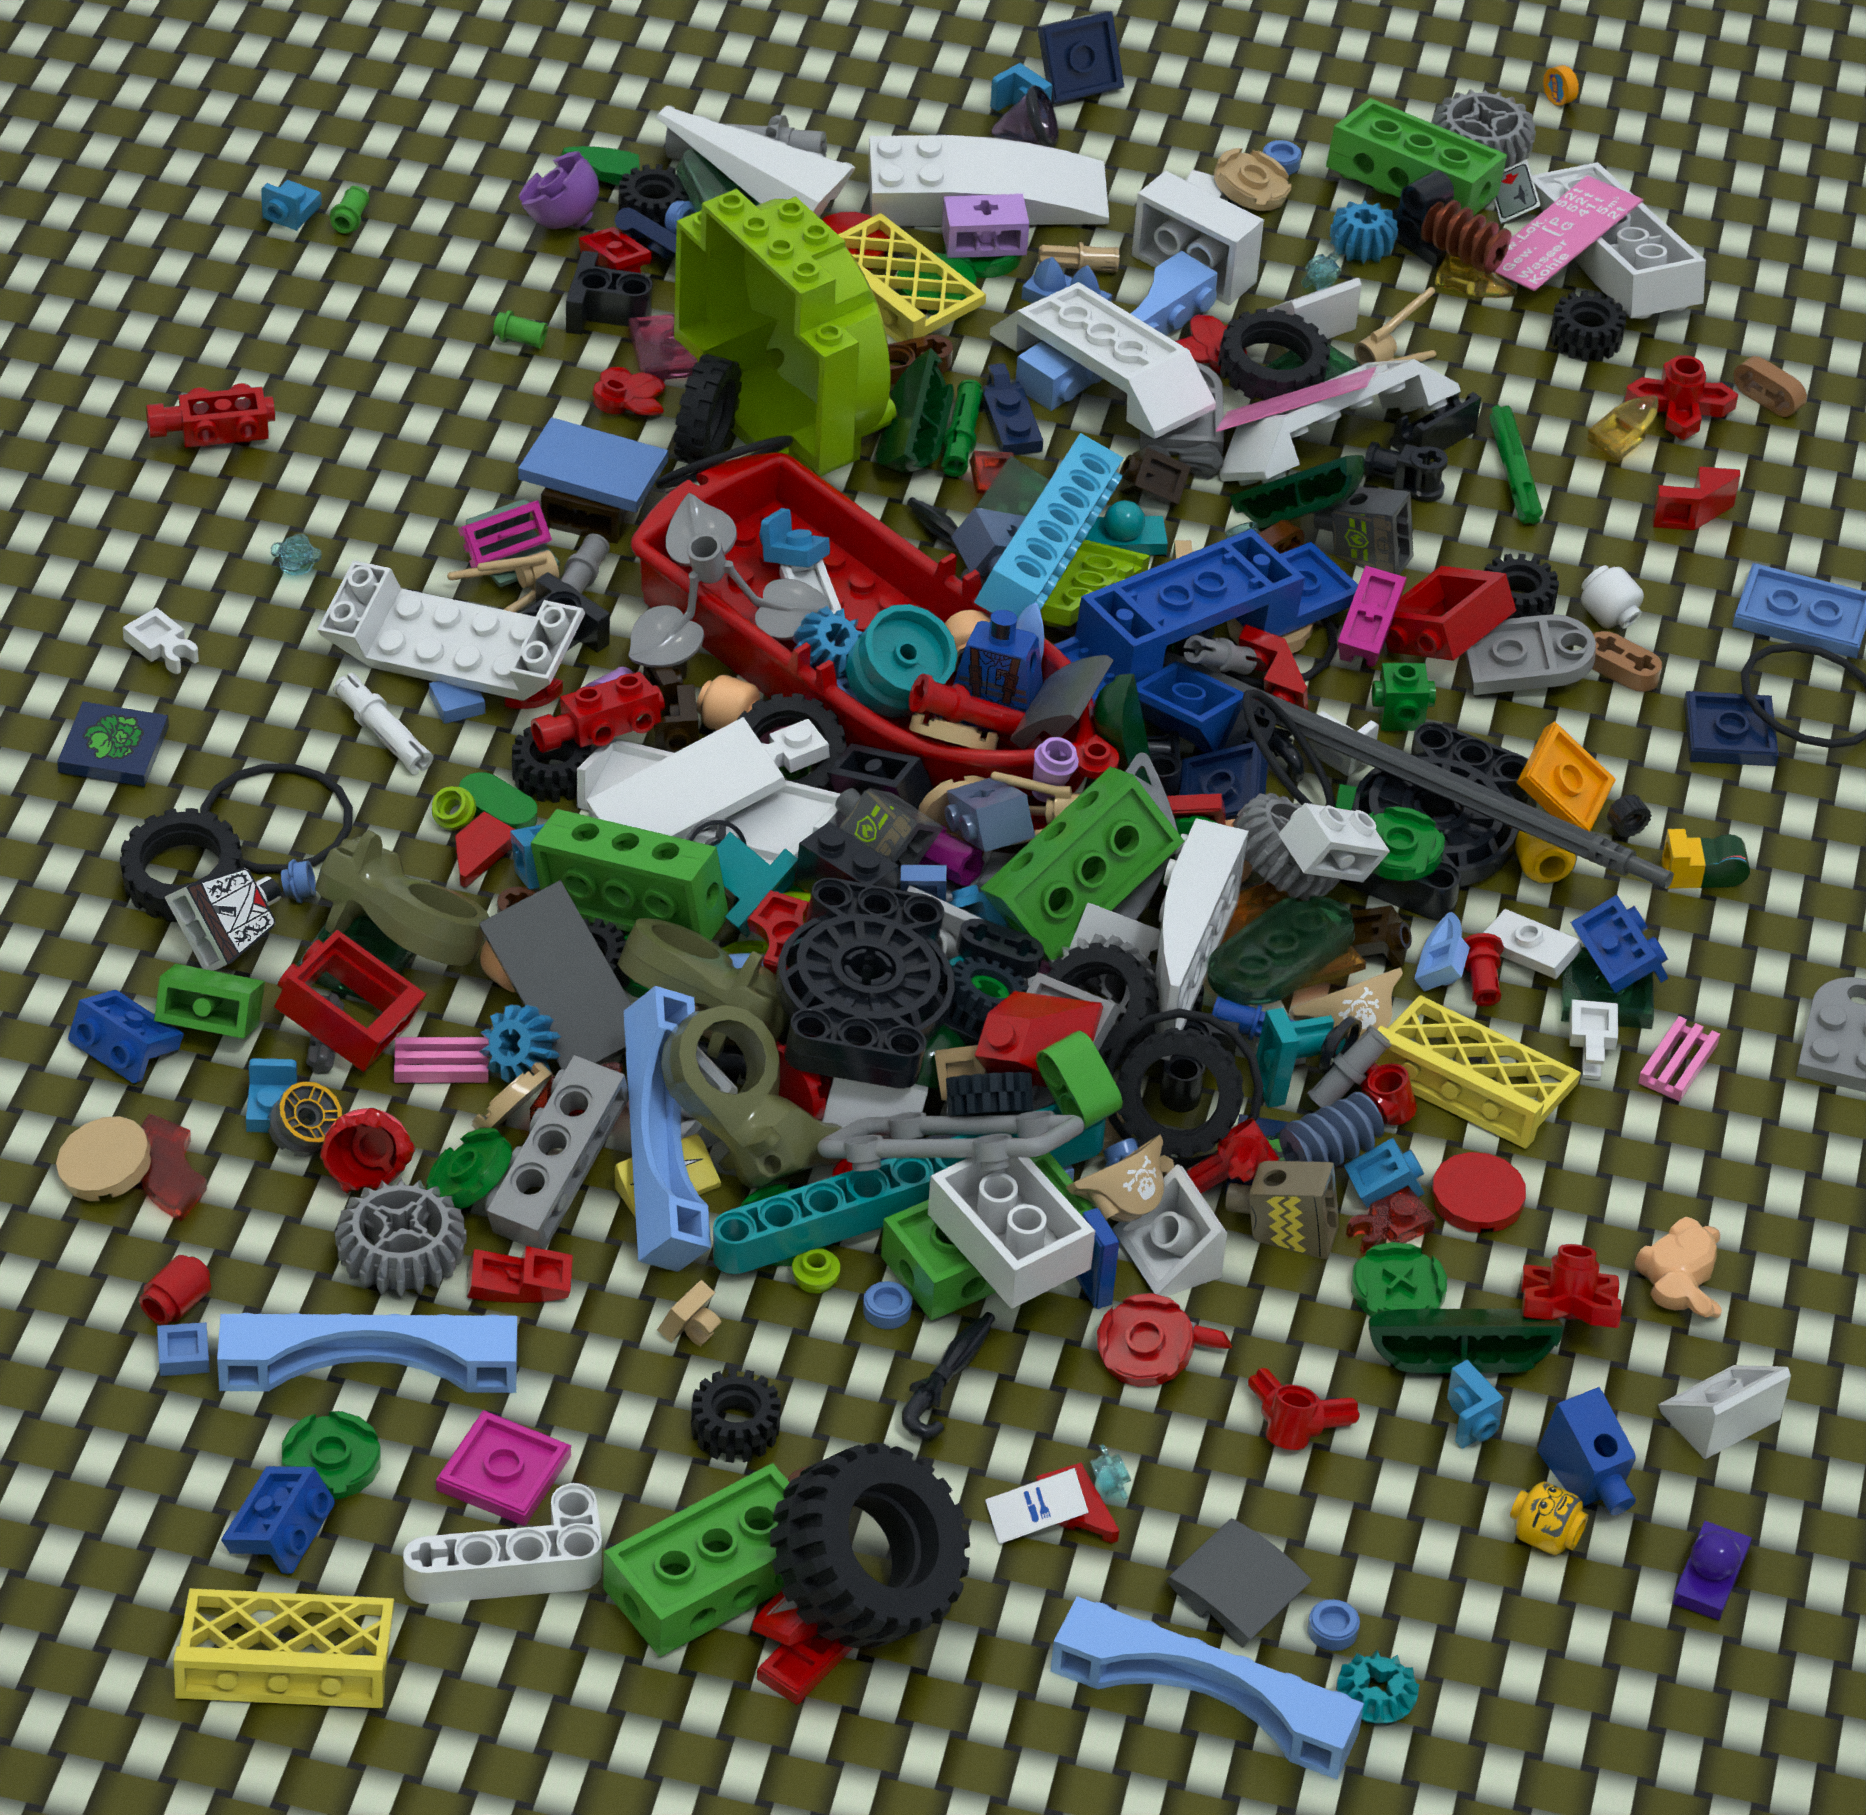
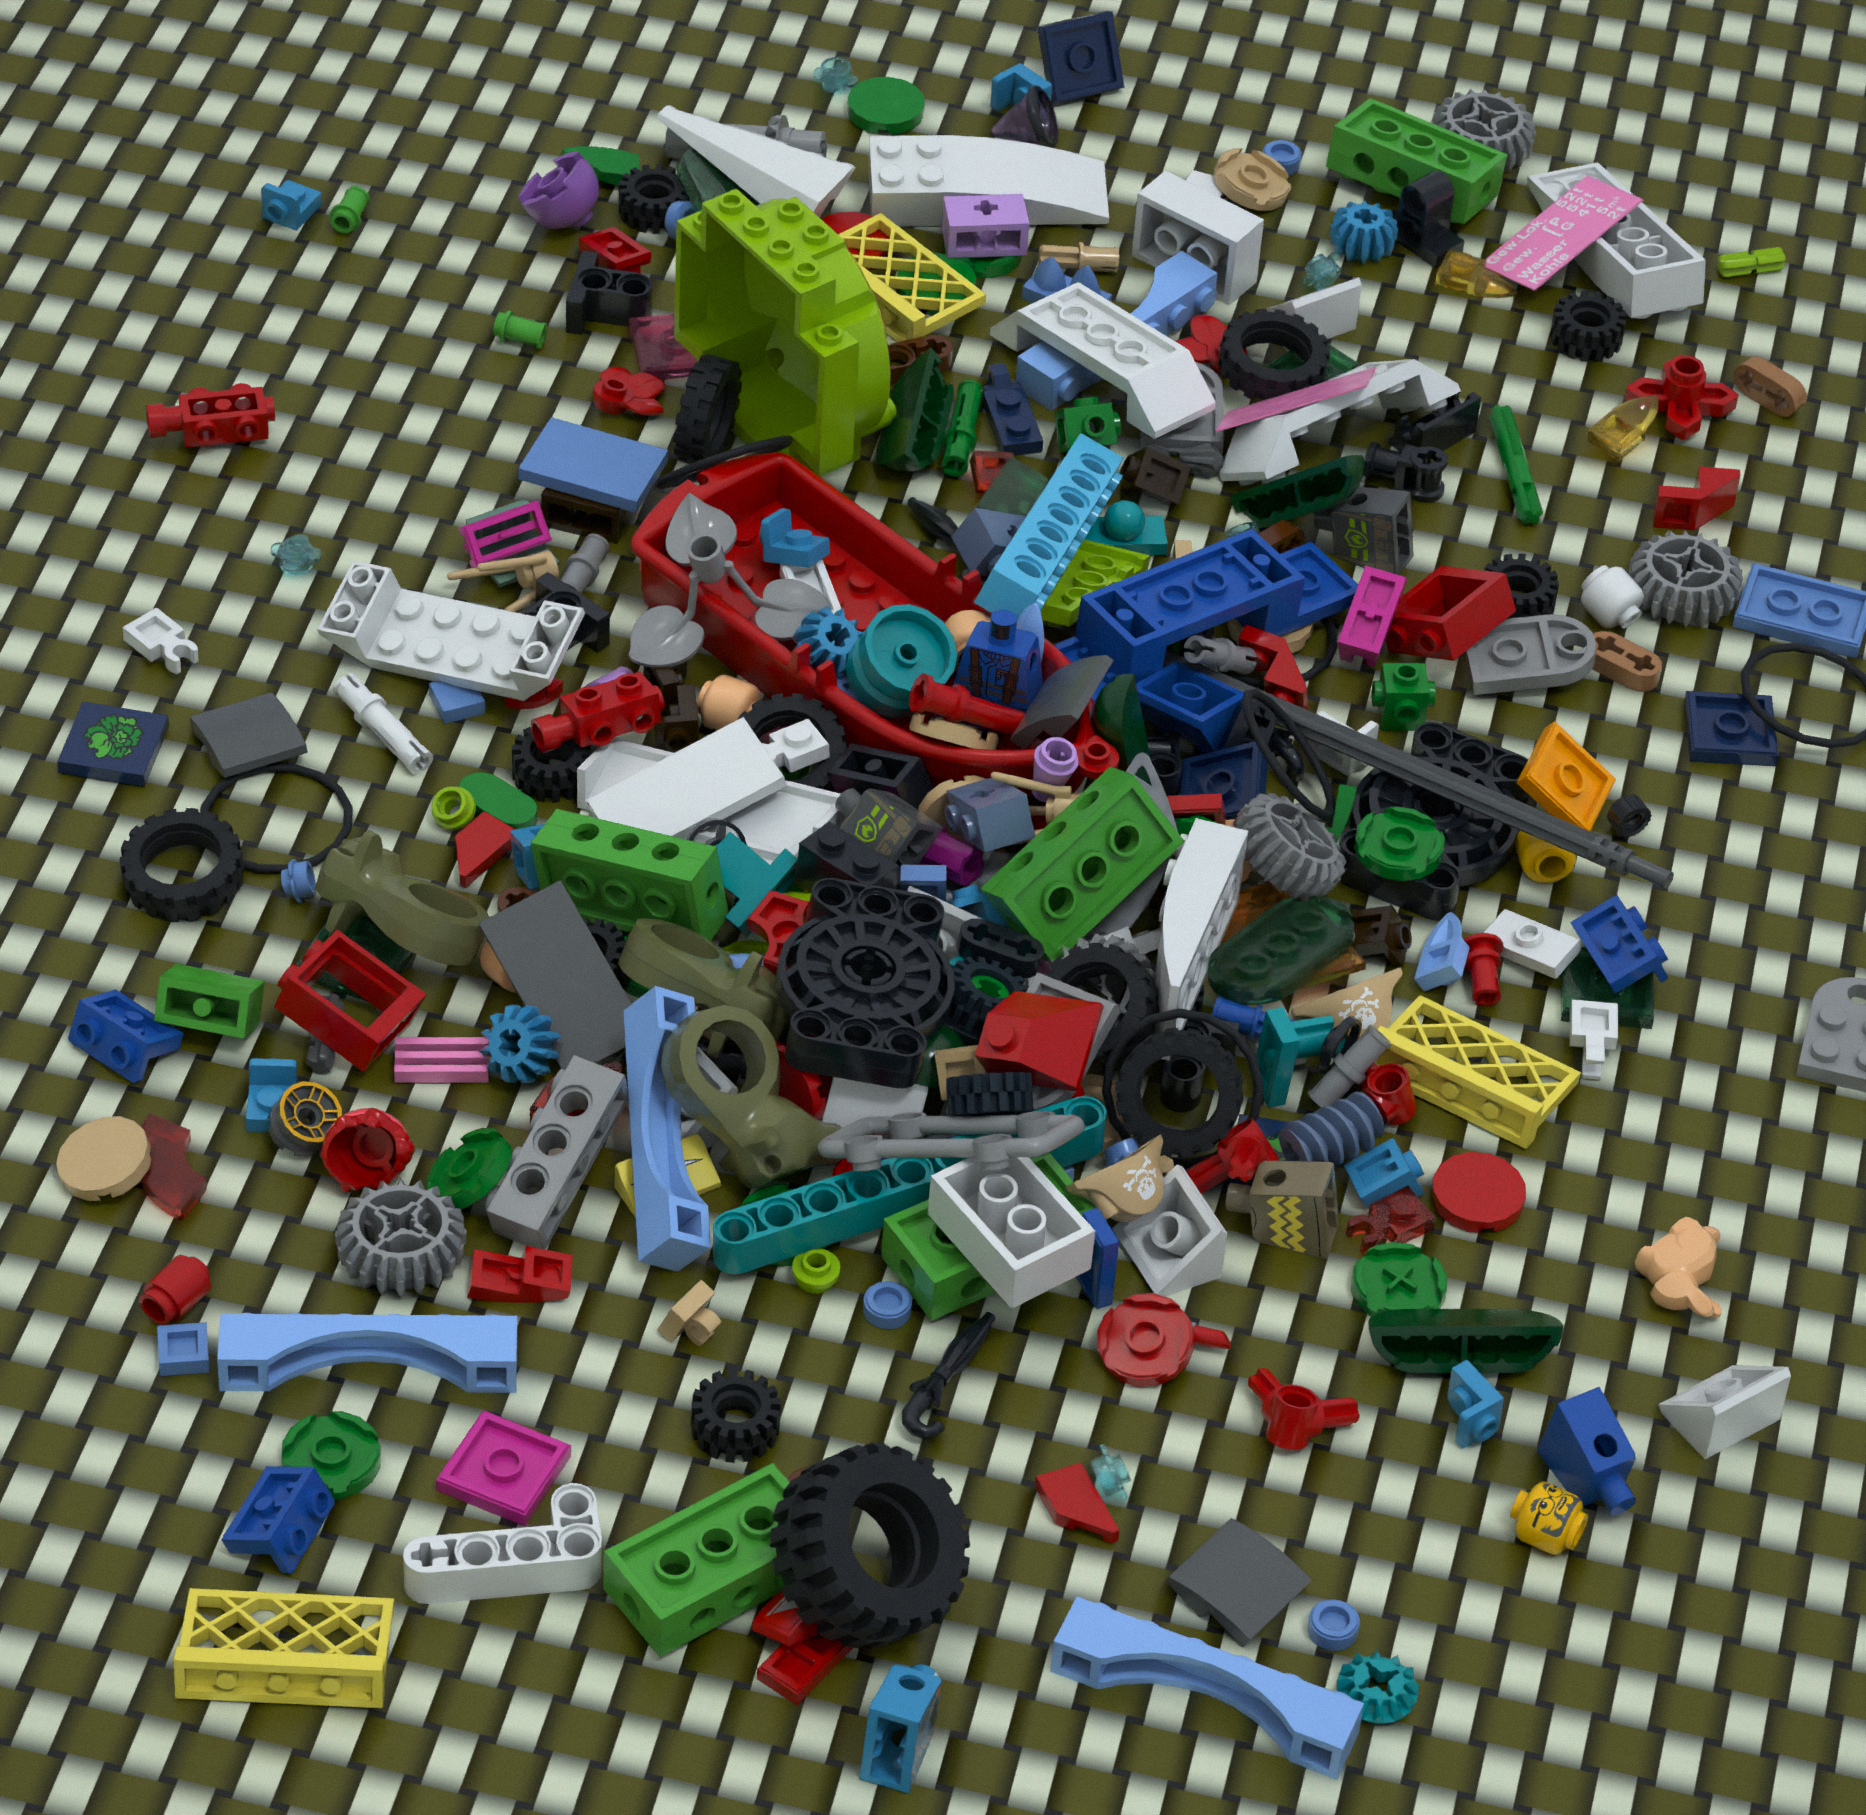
(224, 915): torso -> none
(248, 734): none -> dark grey slope
(513, 1097): tan tile -> none
(642, 230): dark blue plate -> none
(835, 75): none -> clear light blue plate
(886, 105): none -> green tile
(904, 1702): none -> dark azure torso
(1036, 1506): white sticker -> none
(1072, 421): none -> green brick
(1079, 1079): bright green beam -> none
(1105, 923): white sticker -> none
(1334, 842): white brick -> none
(1382, 346): tan plant -> none
(1466, 236): copper piece -> none
(1516, 192): sticker -> none
(1560, 85): light orange tile -> none
(1571, 1289): red plant -> none
(1686, 578): none -> light grey gear
(1691, 1036): bright pink tile -> none
(1705, 860): leg -> none
(1712, 1570): dark purple tile -> none
(1742, 263): none -> lime piece

